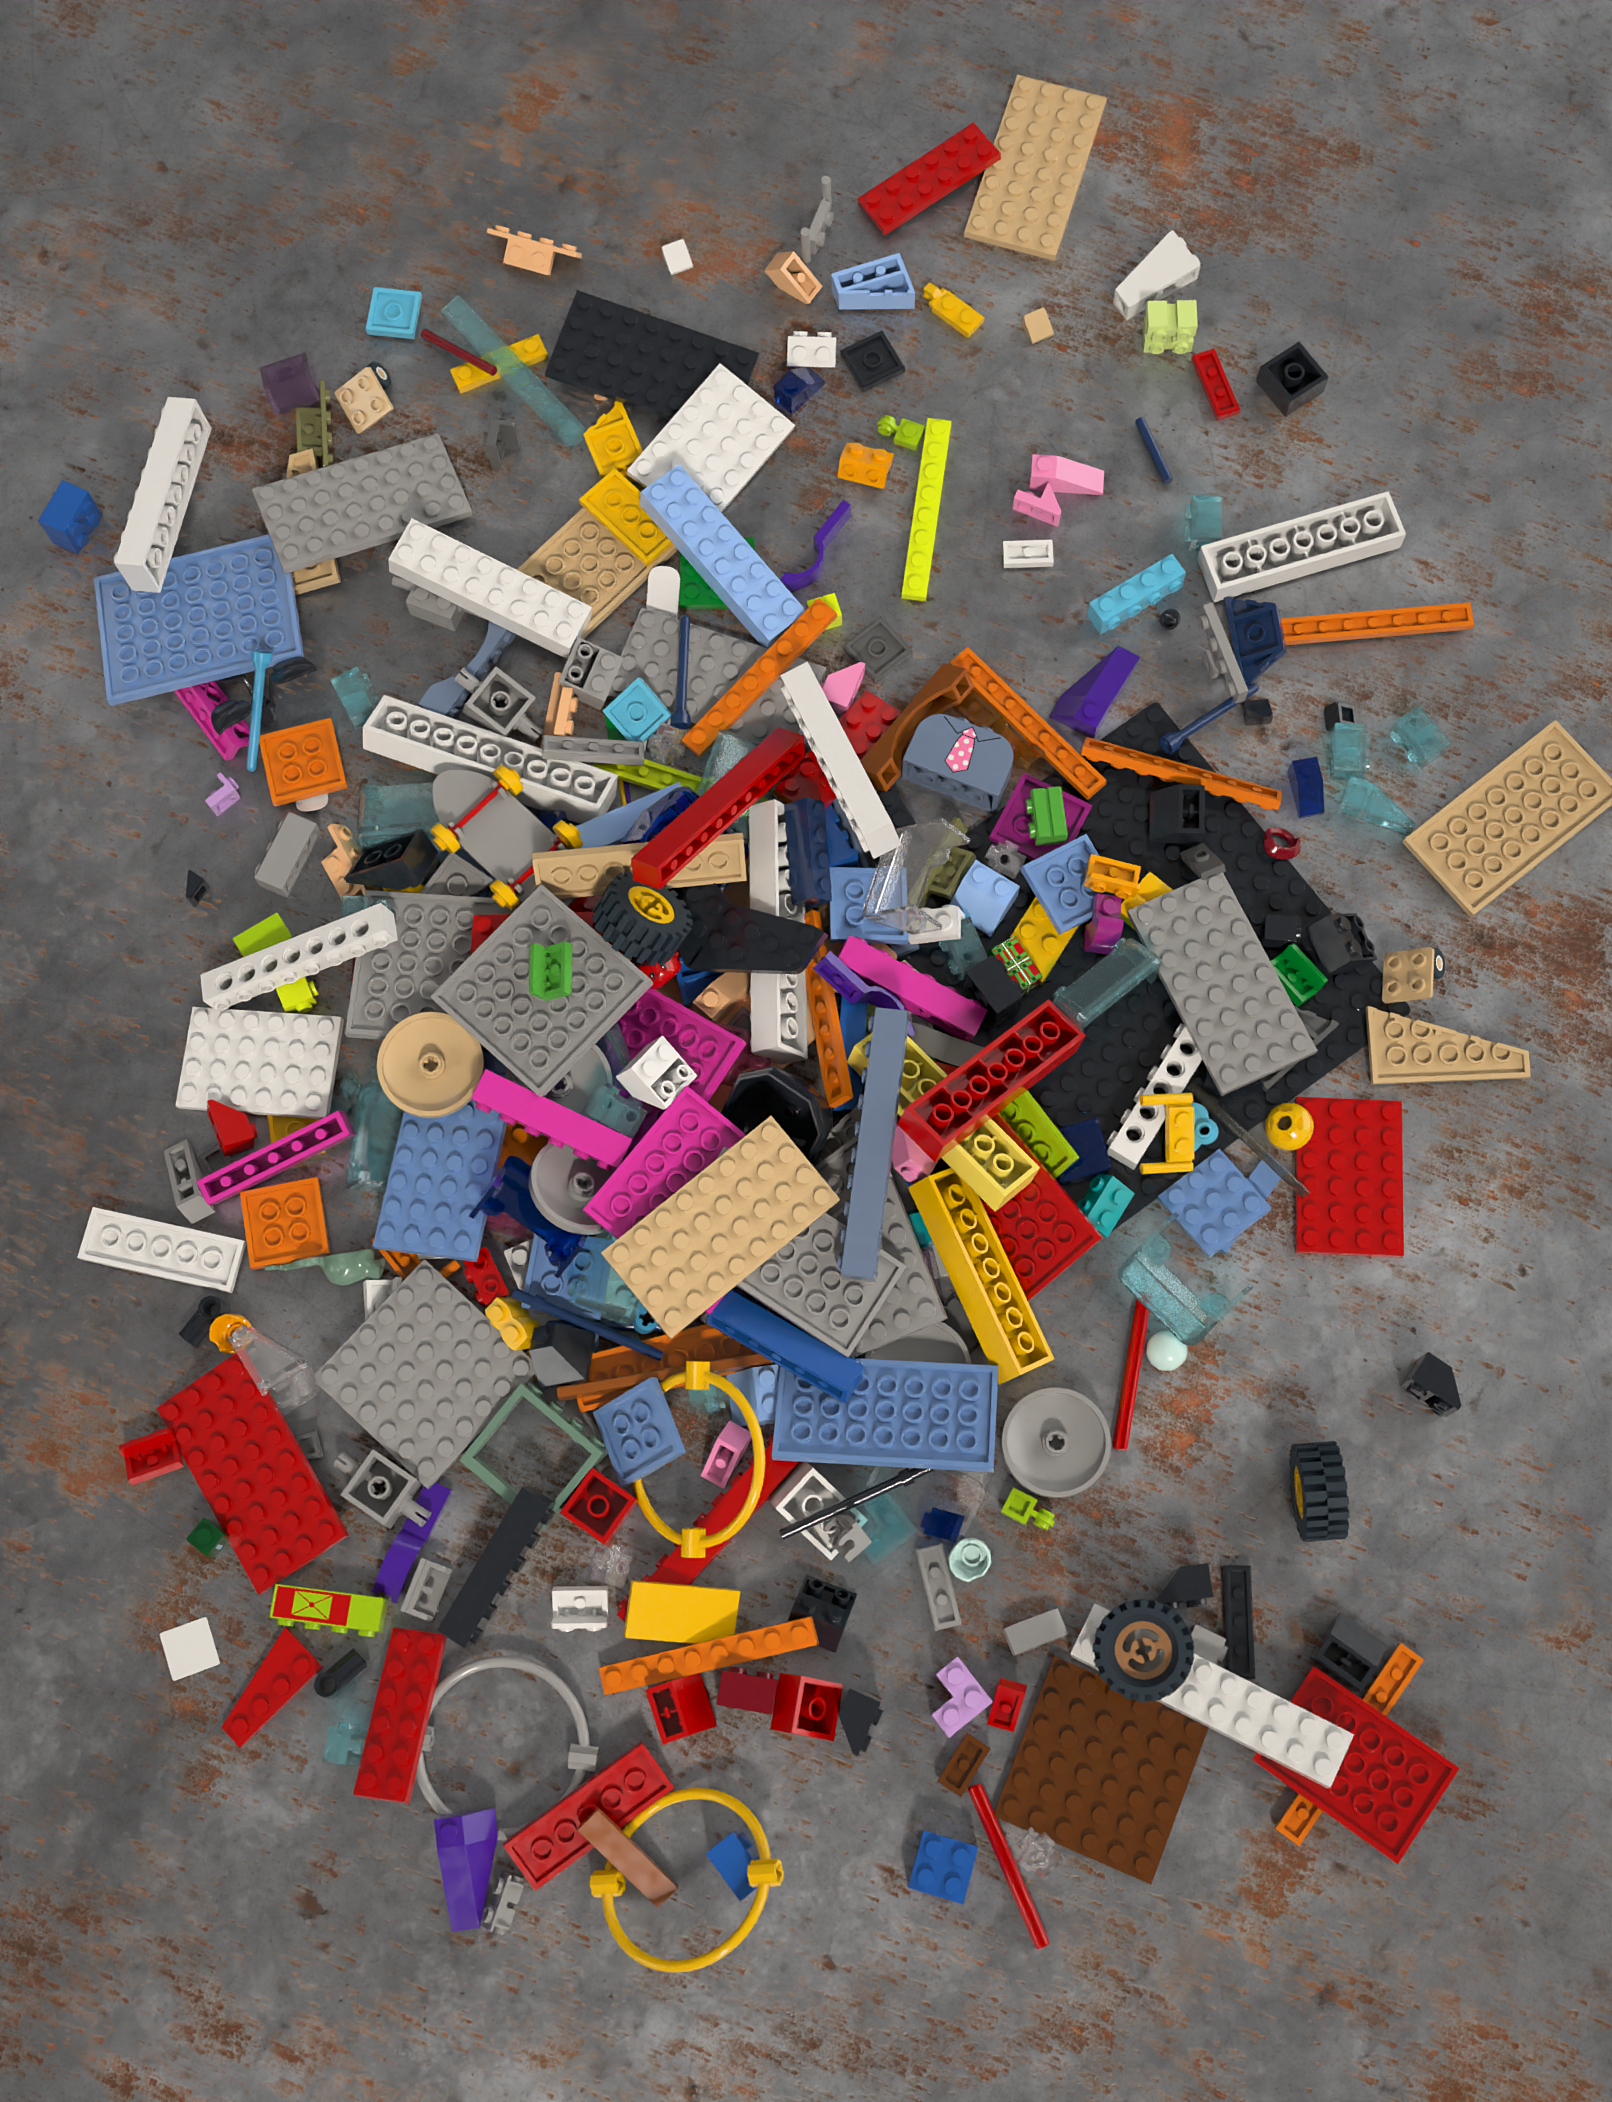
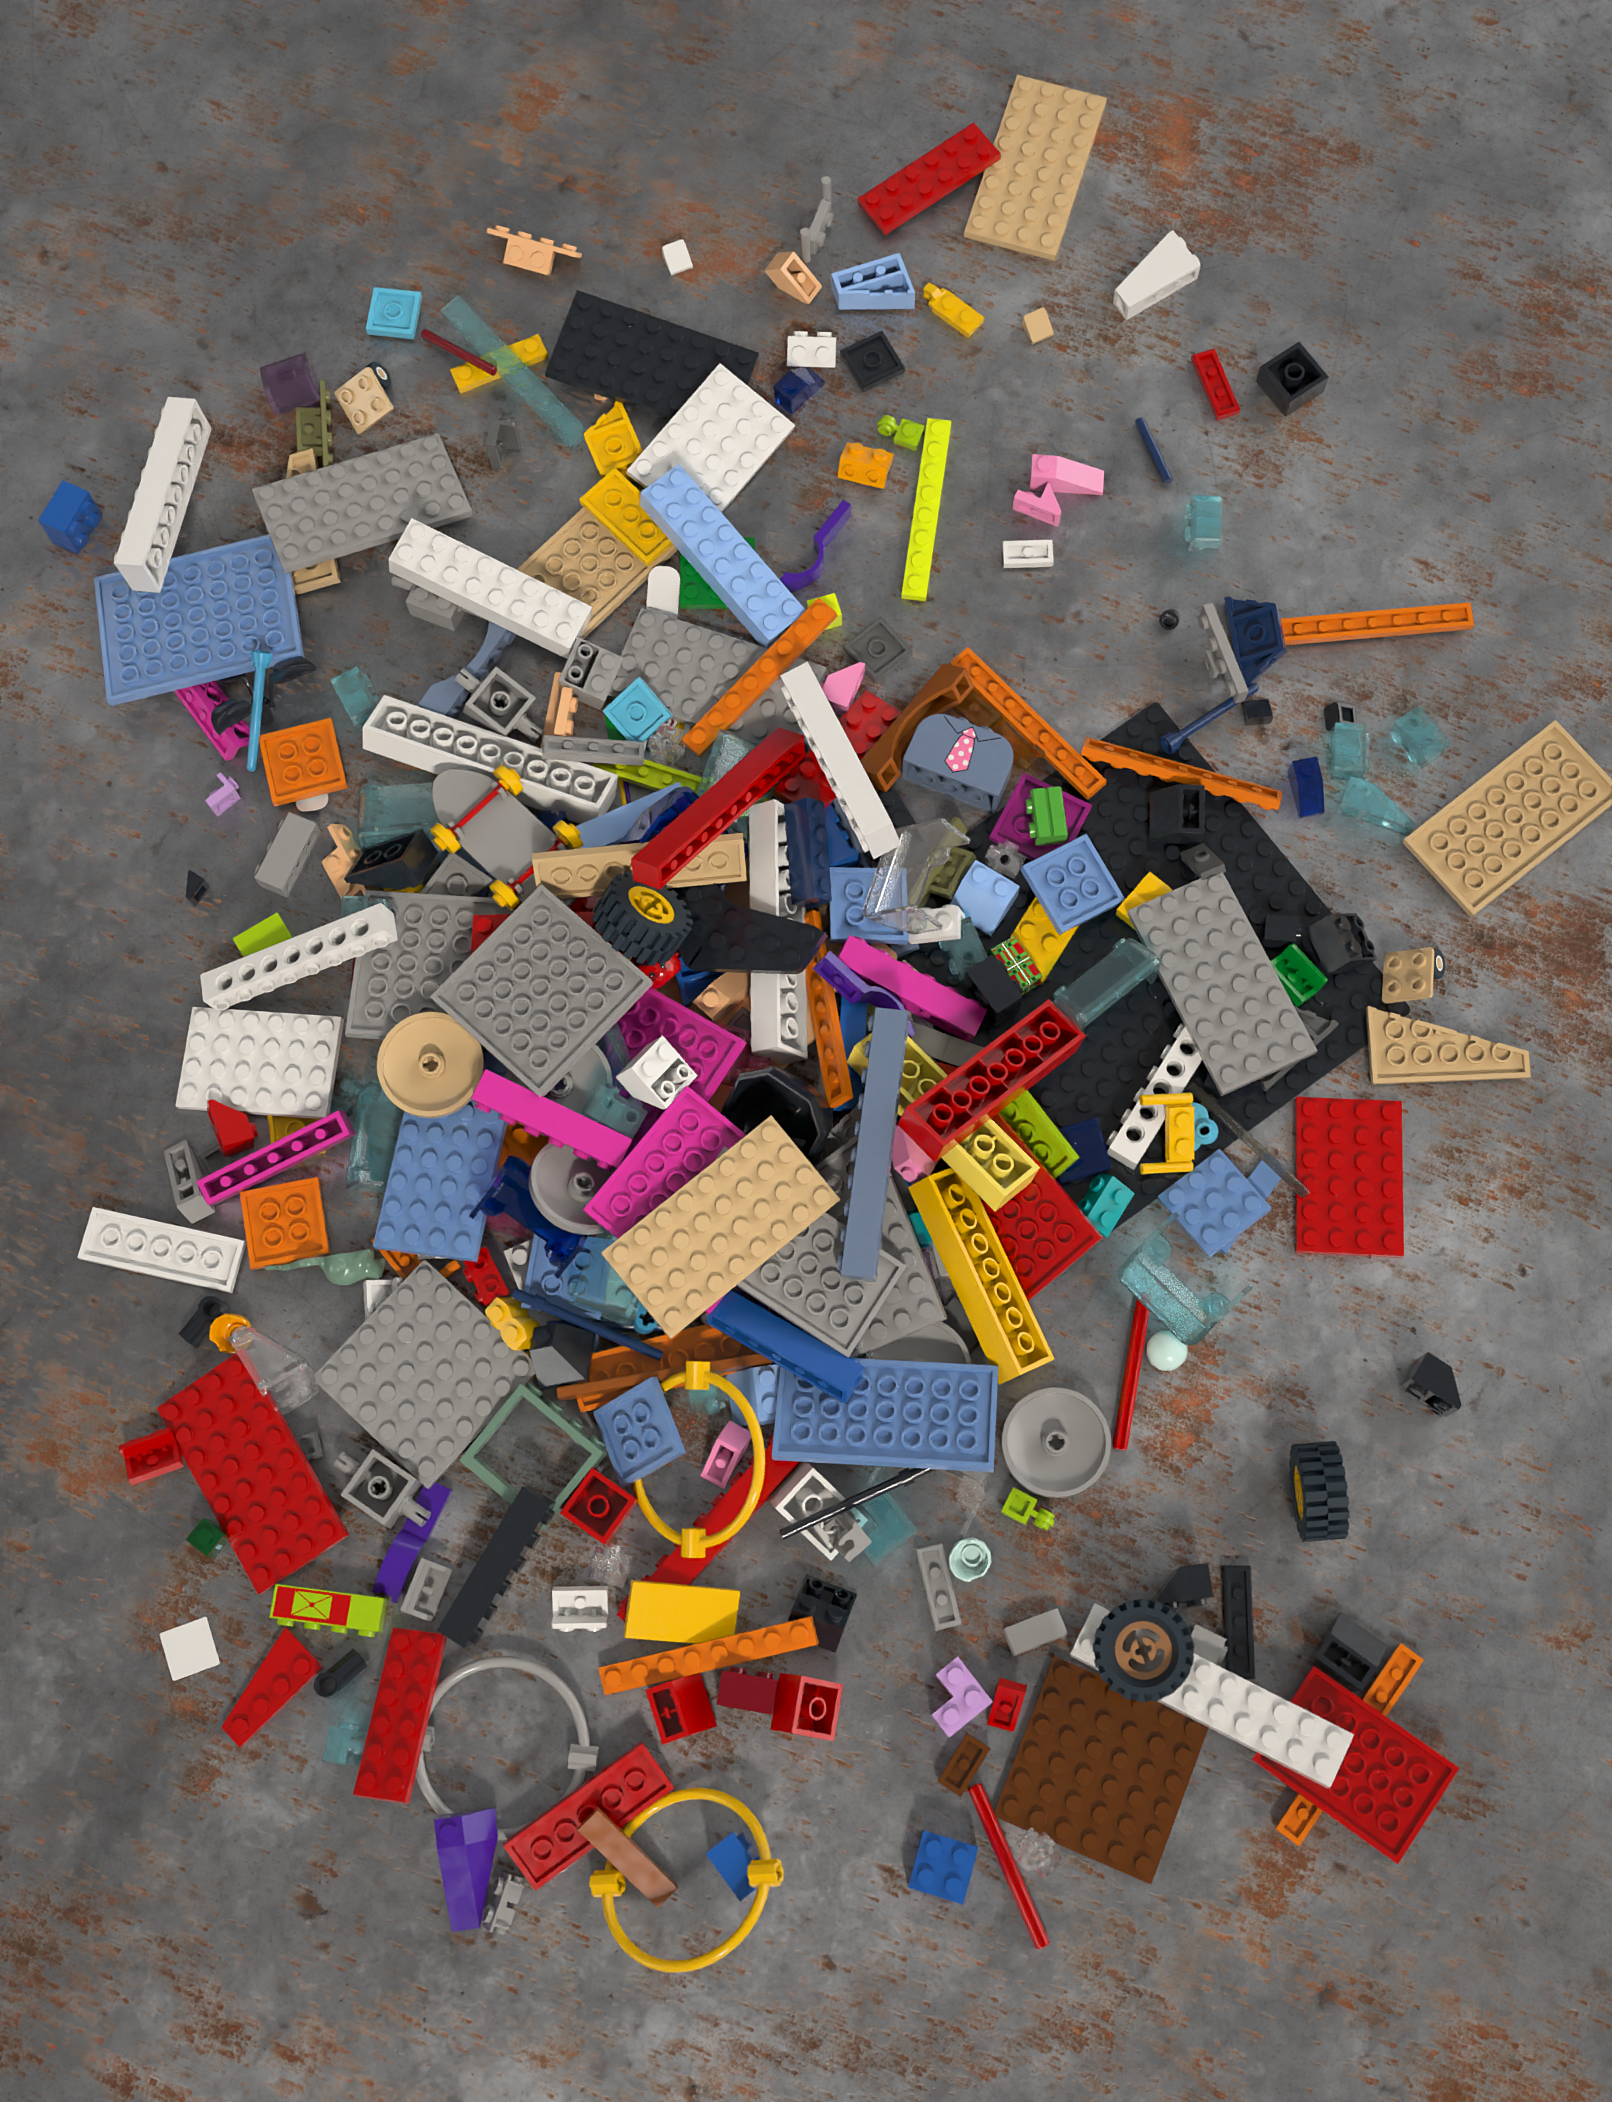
(298, 996): neon yellow brick -> none
(550, 971): bright green bracket -> none
(680, 717): dark blue piece -> none
(856, 1718): black slope -> none
(942, 1526): clear blue slope -> none
(1092, 696): dark purple wedge -> none
(1105, 926): magenta brick -> none
(1112, 876): light orange bracket -> none
(1136, 594): medium azure brick -> none
(1169, 326): yellowish green brick -> none
(1277, 851): dark red piece -> none
(1297, 1134): yellow piece -> none
(1301, 546): white brick -> none

